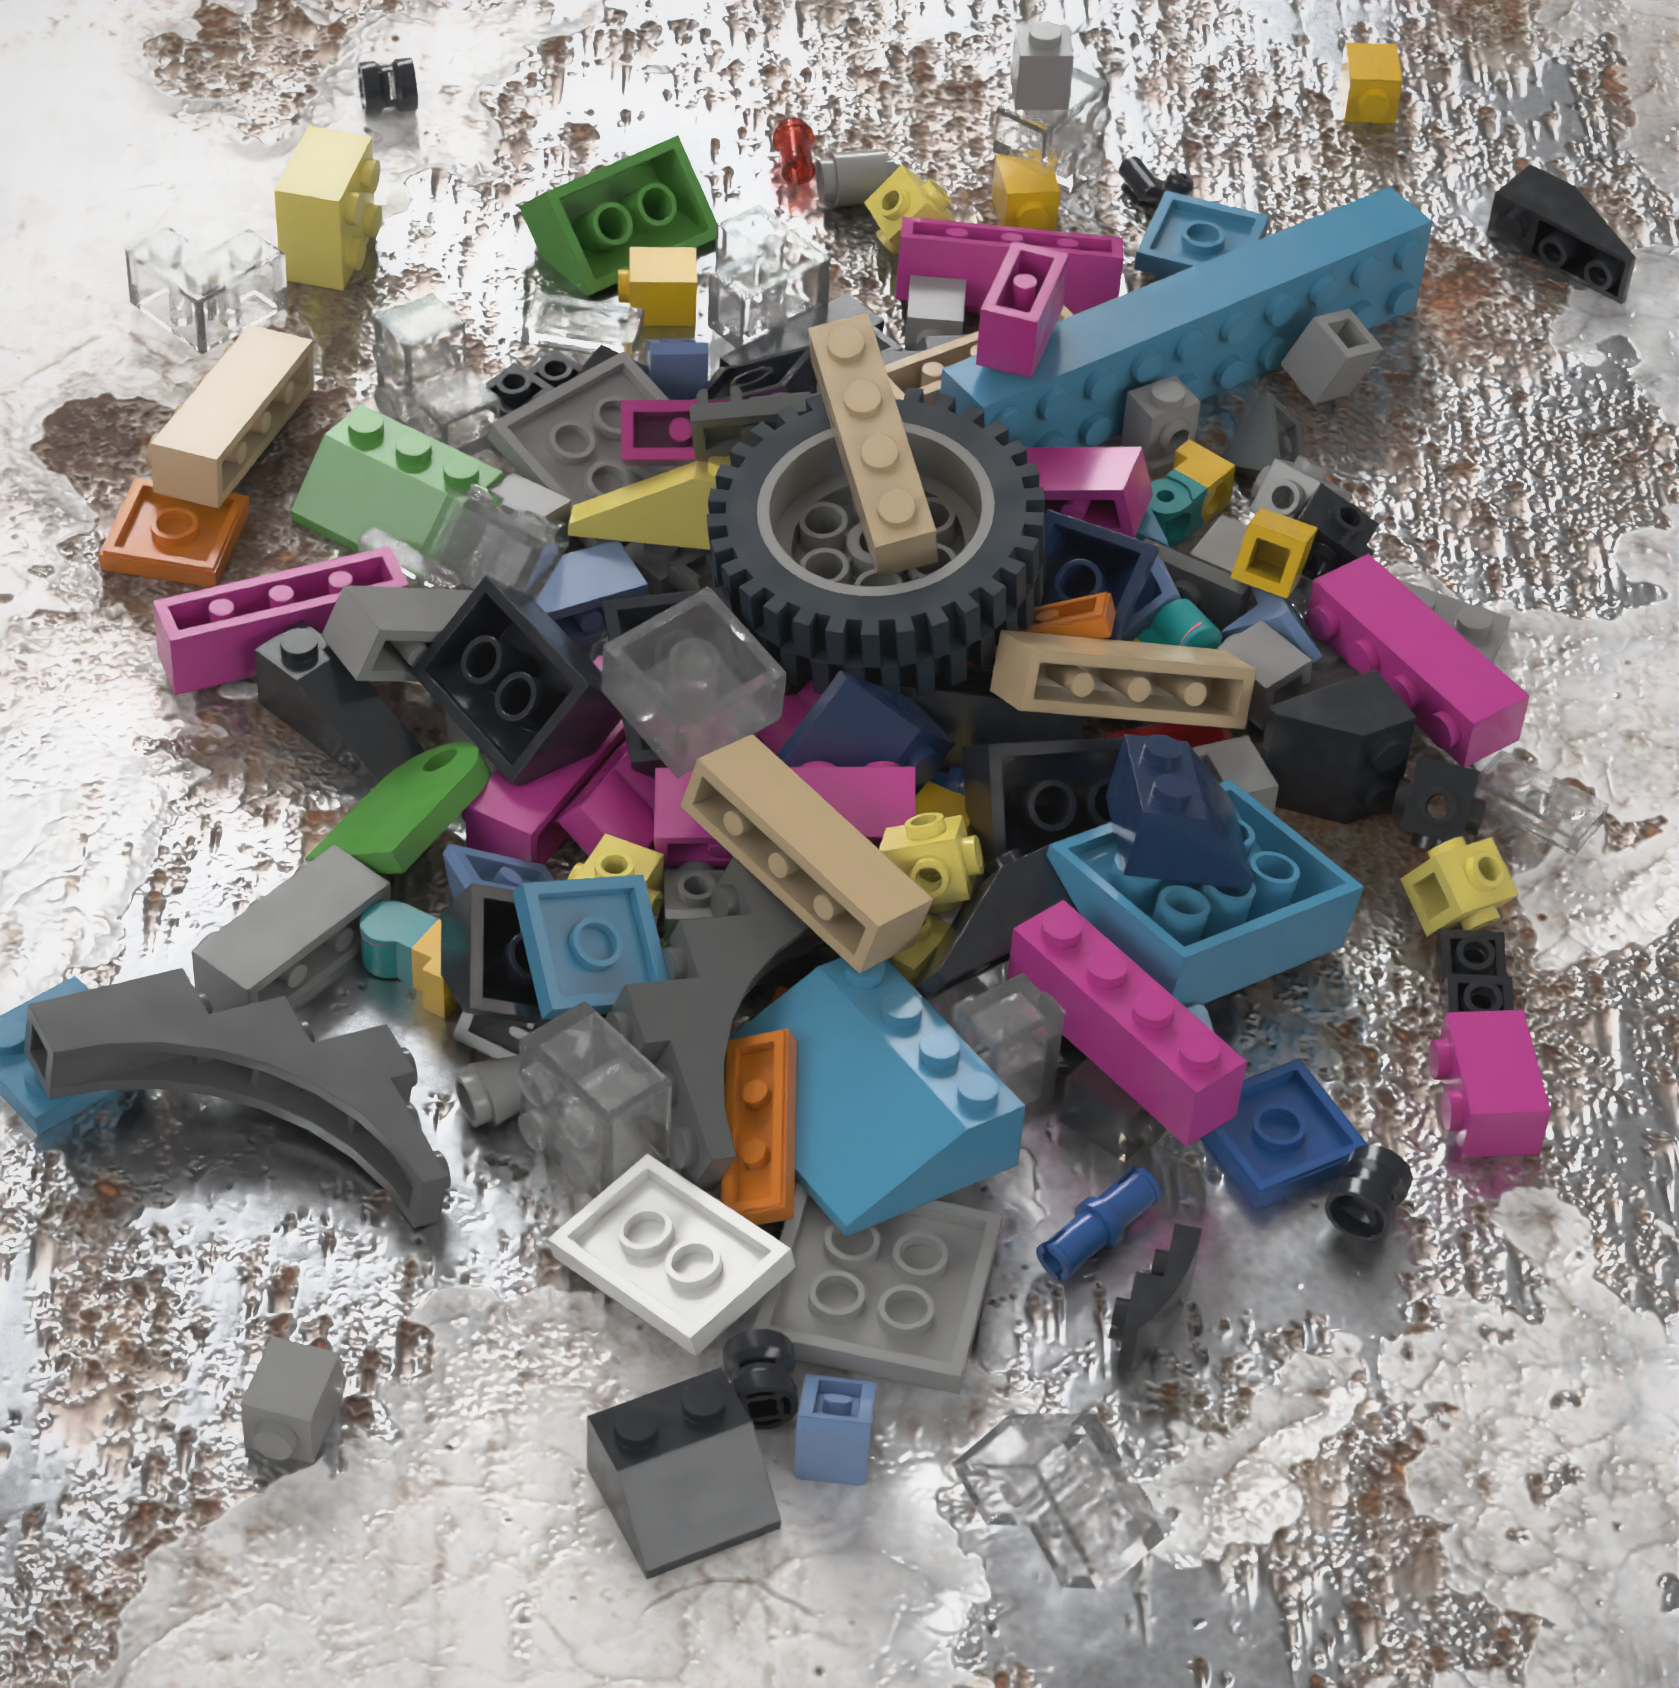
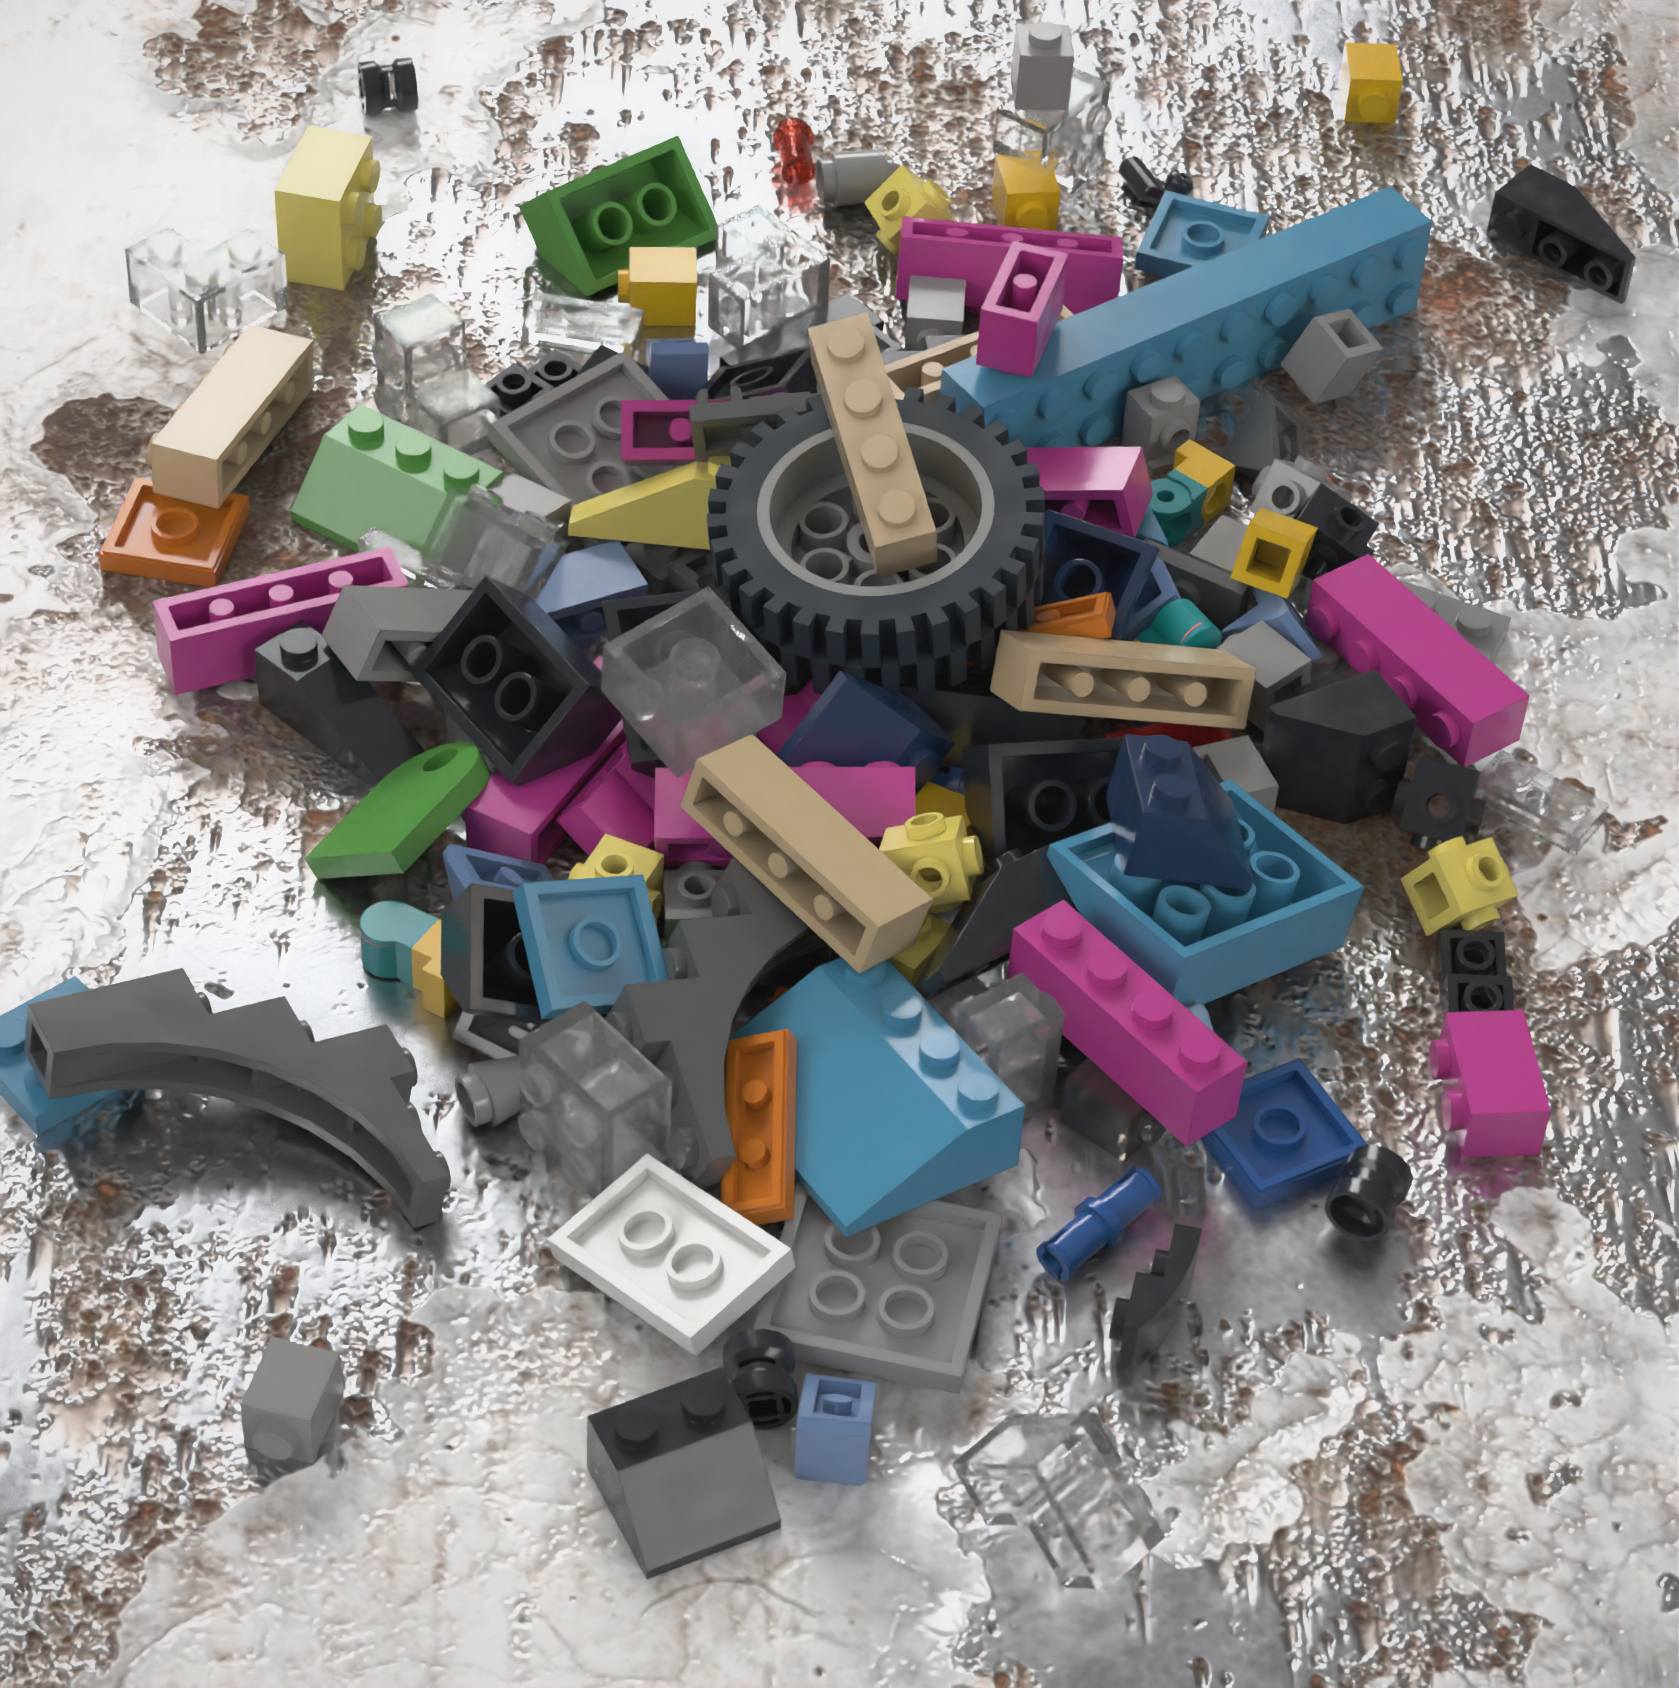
(290, 935): light grey brick -> none

